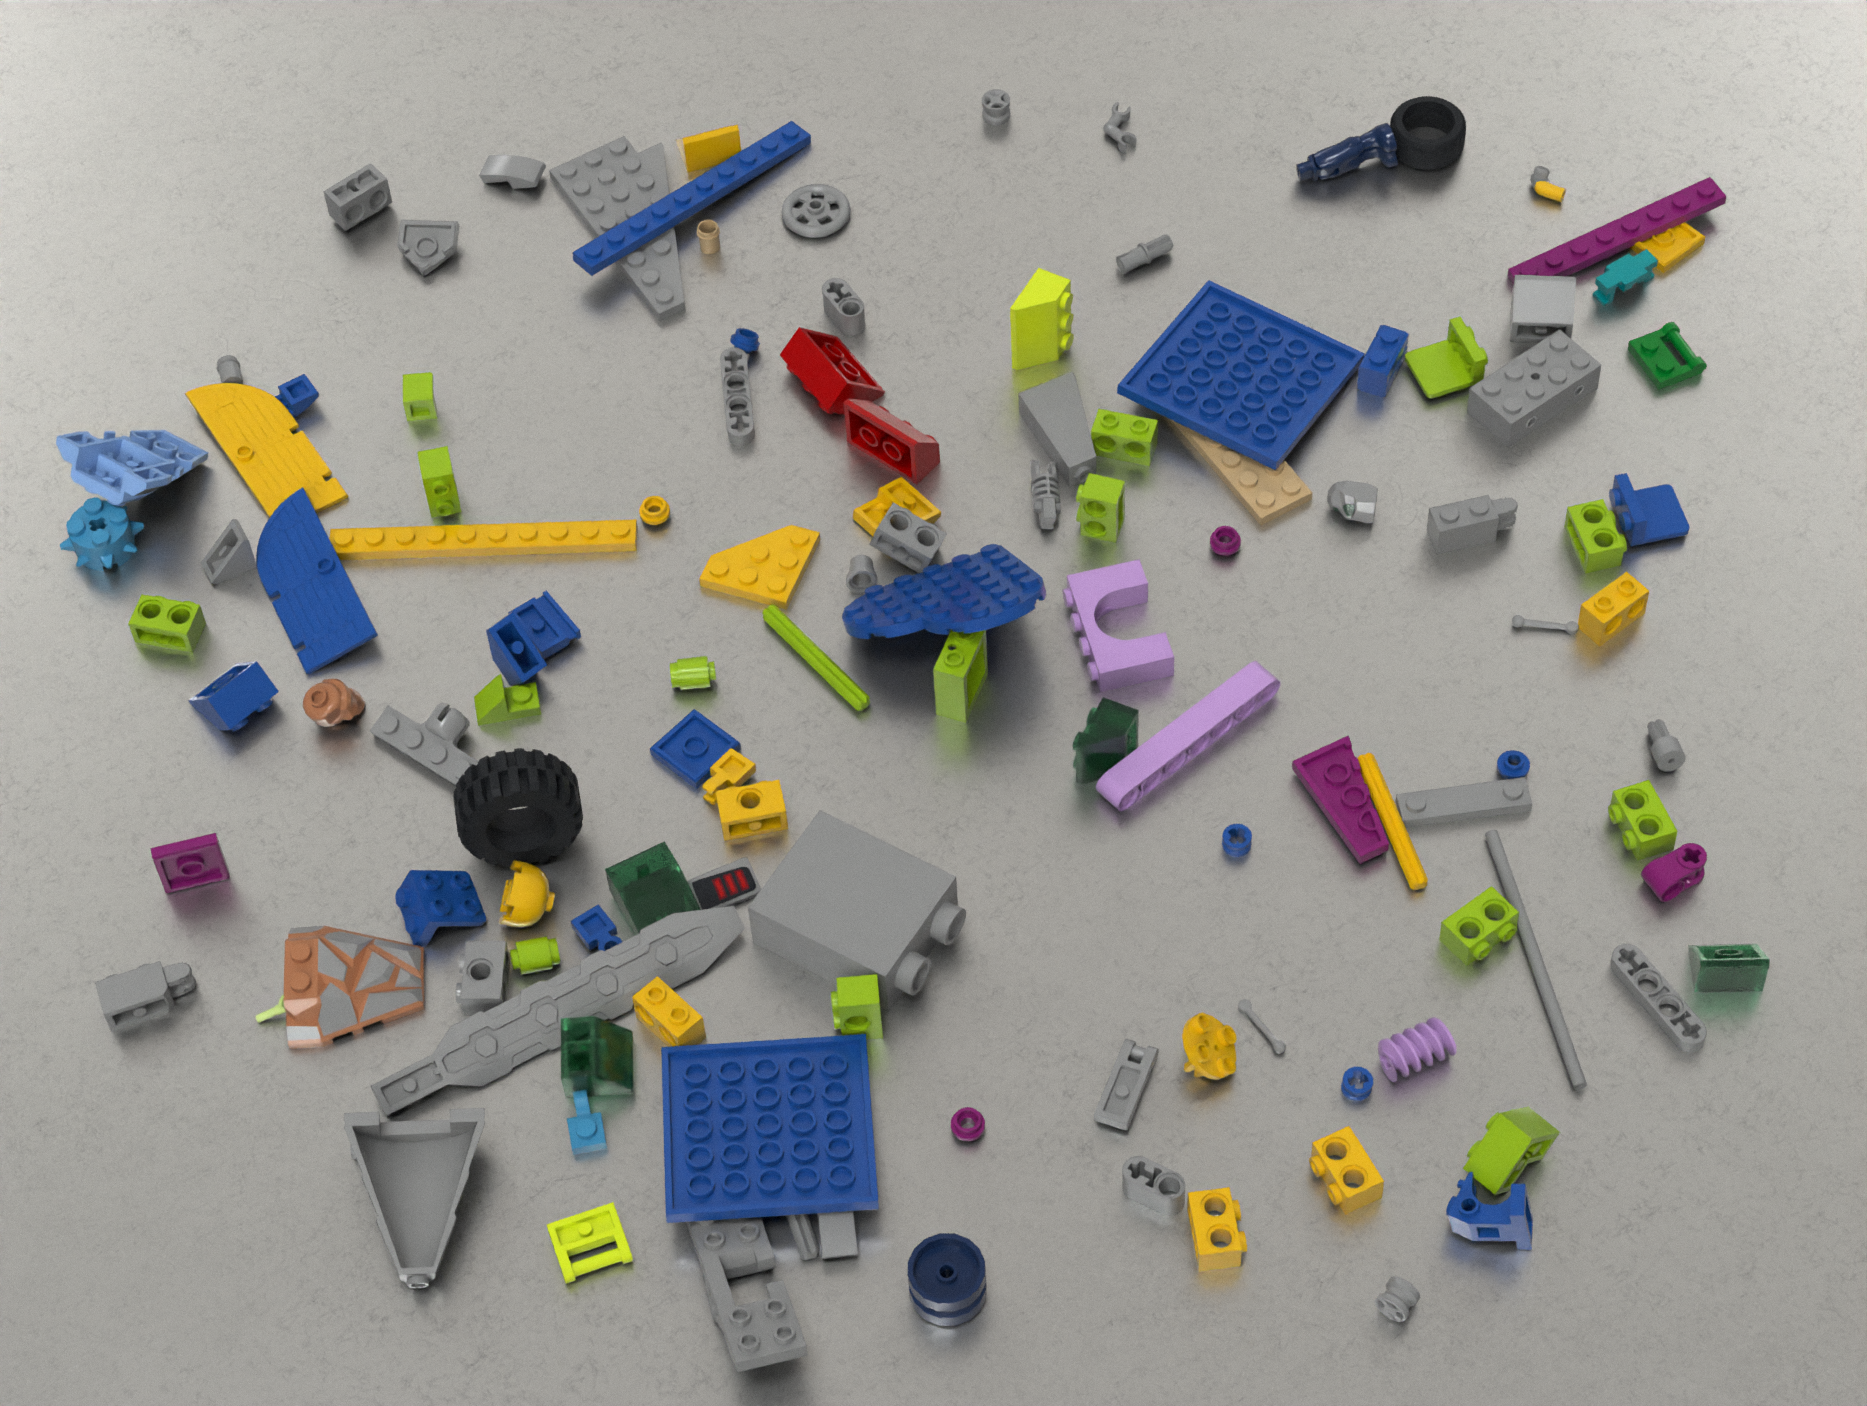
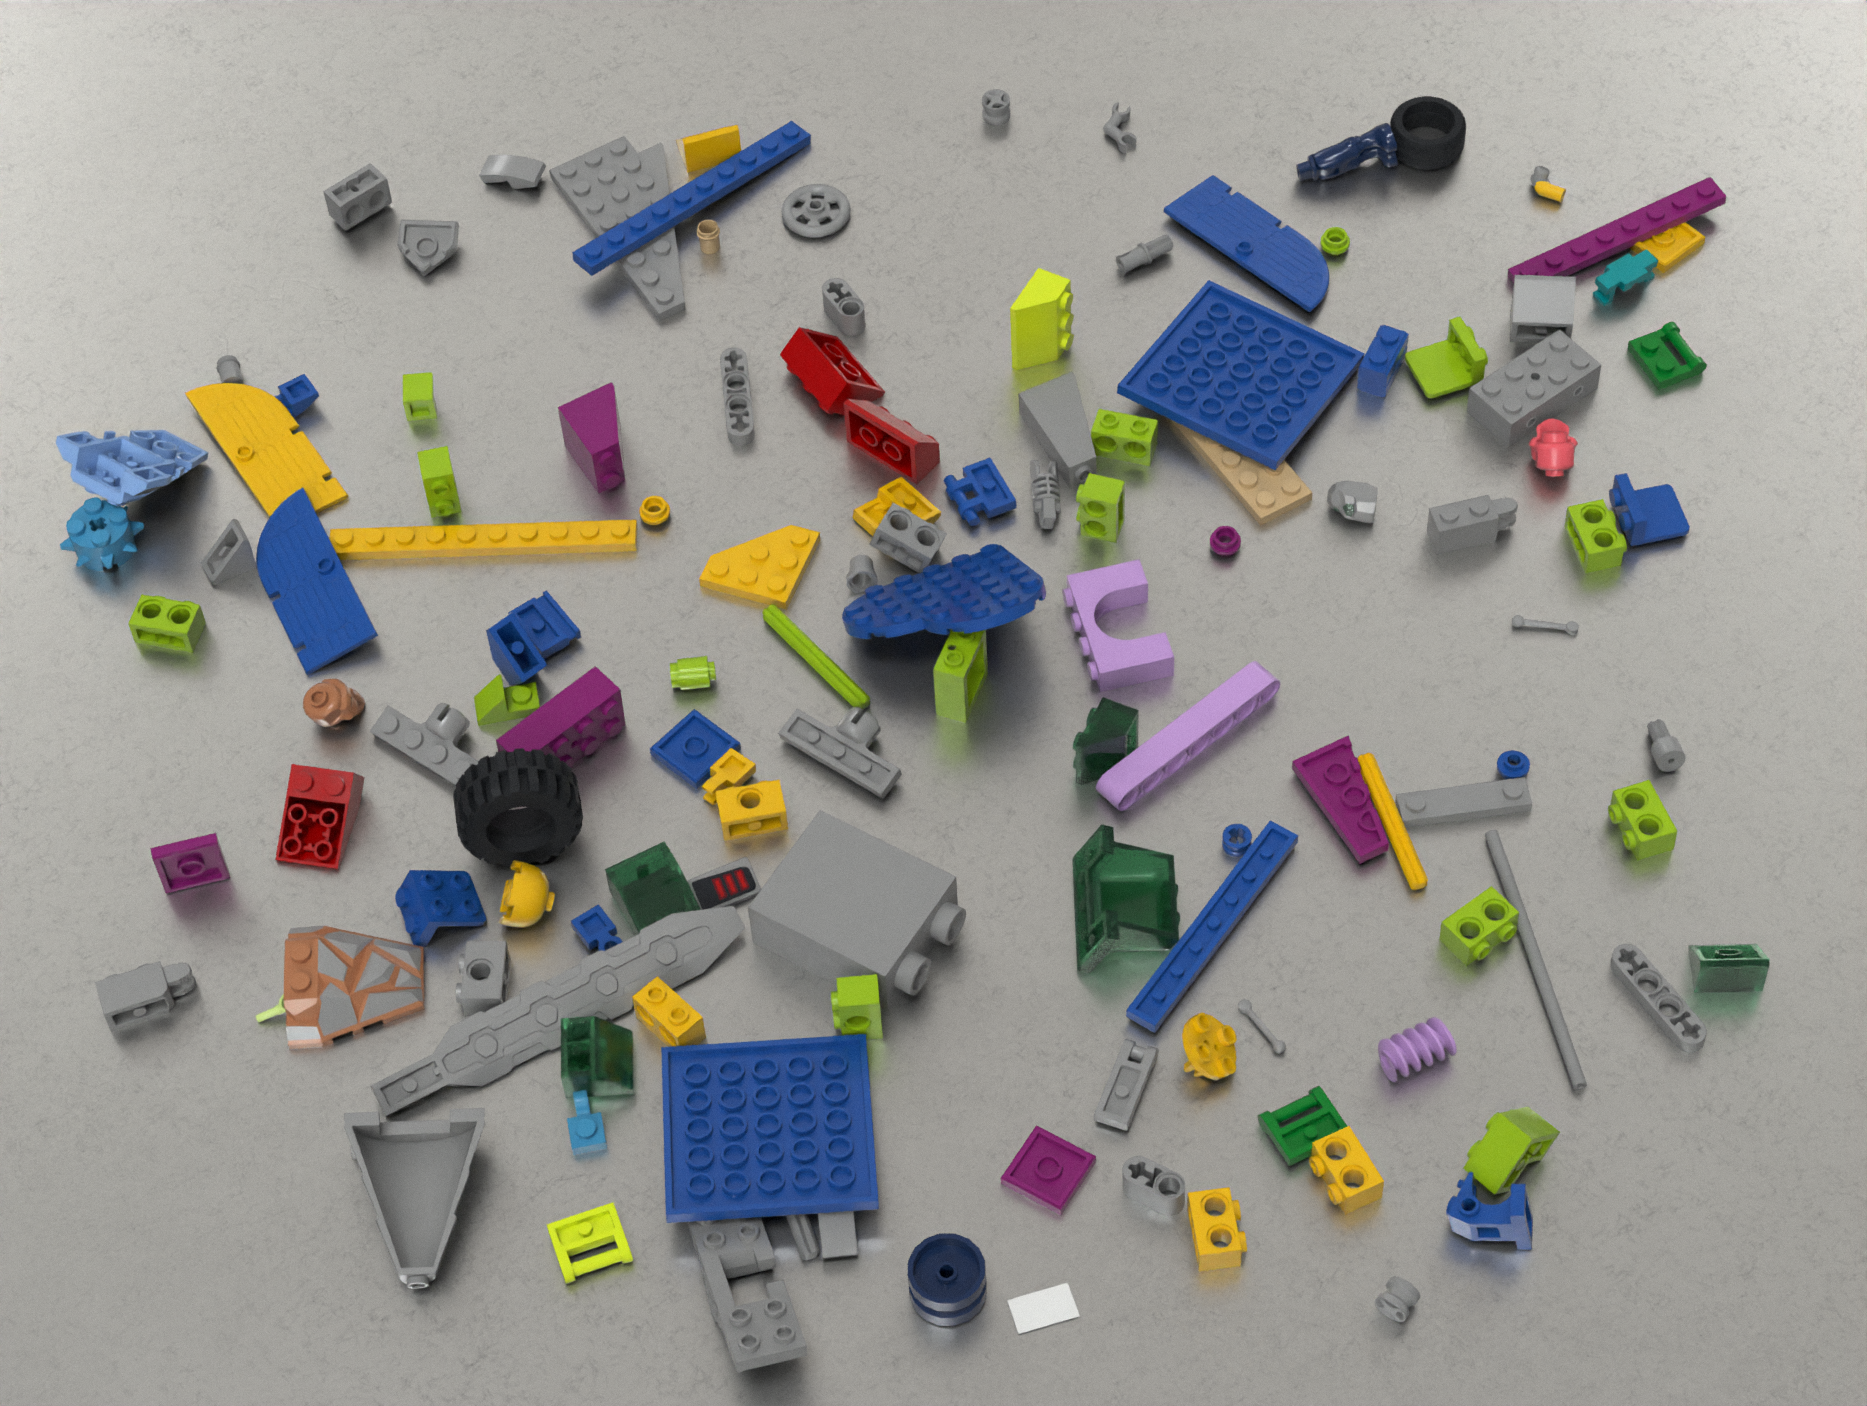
(235, 696): blue slope -> none
(318, 815): none -> red slope
(535, 955): lime brick -> none
(571, 721): none -> magenta piece
(594, 436): none -> magenta slope
(745, 340): blue plate -> none
(844, 748): none -> light grey plate
(965, 1116): magenta plate -> none
(989, 491): none -> blue plate
(1043, 1308): none -> white sticker
(1048, 1170): none -> magenta tile
(1122, 899): none -> clear green windscreen
(1211, 926): none -> blue plate
(1254, 240): none -> blue door
(1296, 1139): none -> green plate
(1335, 241): none -> lime plate
(1350, 1091): blue bush -> none
(1553, 447): none -> coral head
(1613, 609): yellow brick -> none
(1675, 871): magenta piece -> none

